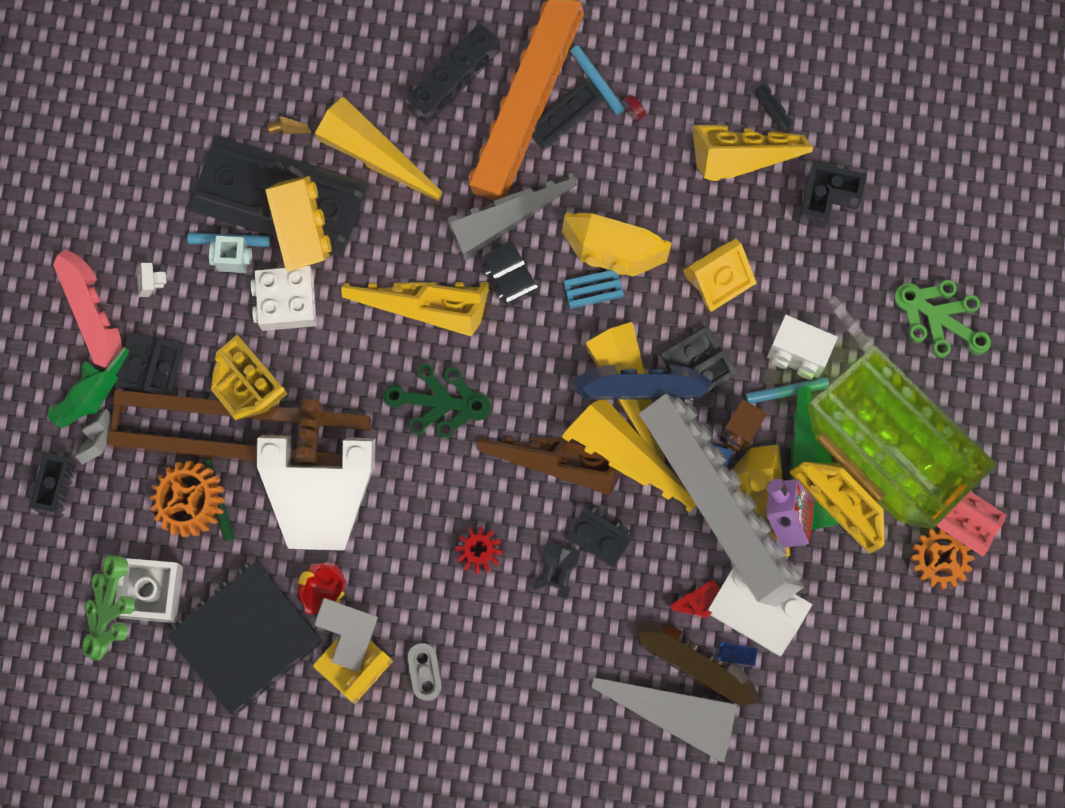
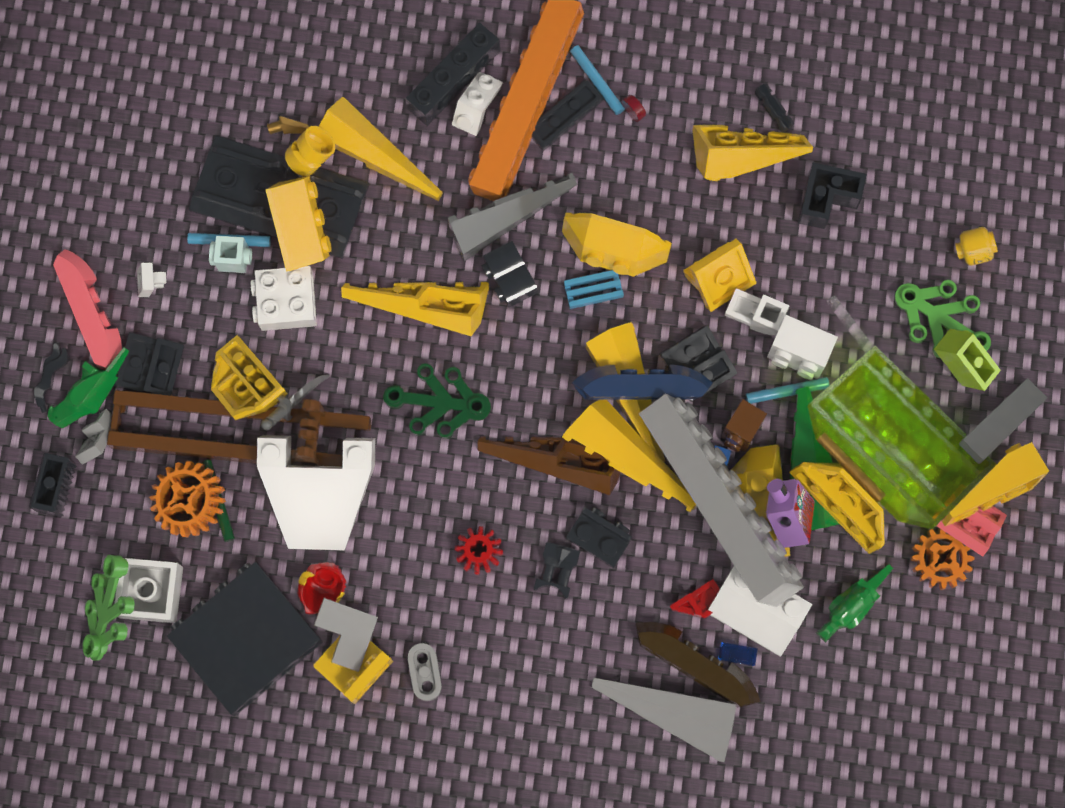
(51, 365): none -> black hair
(286, 404): none -> dark grey piece
(310, 151): none -> yellow wheel
(474, 102): none -> white bracket
(761, 315): none -> white brick
(853, 605): none -> green animal
(967, 359): none -> lime brick
(976, 246): none -> yellow head
(1003, 421): none -> dark grey tile
(1010, 478): none -> yellow wedge

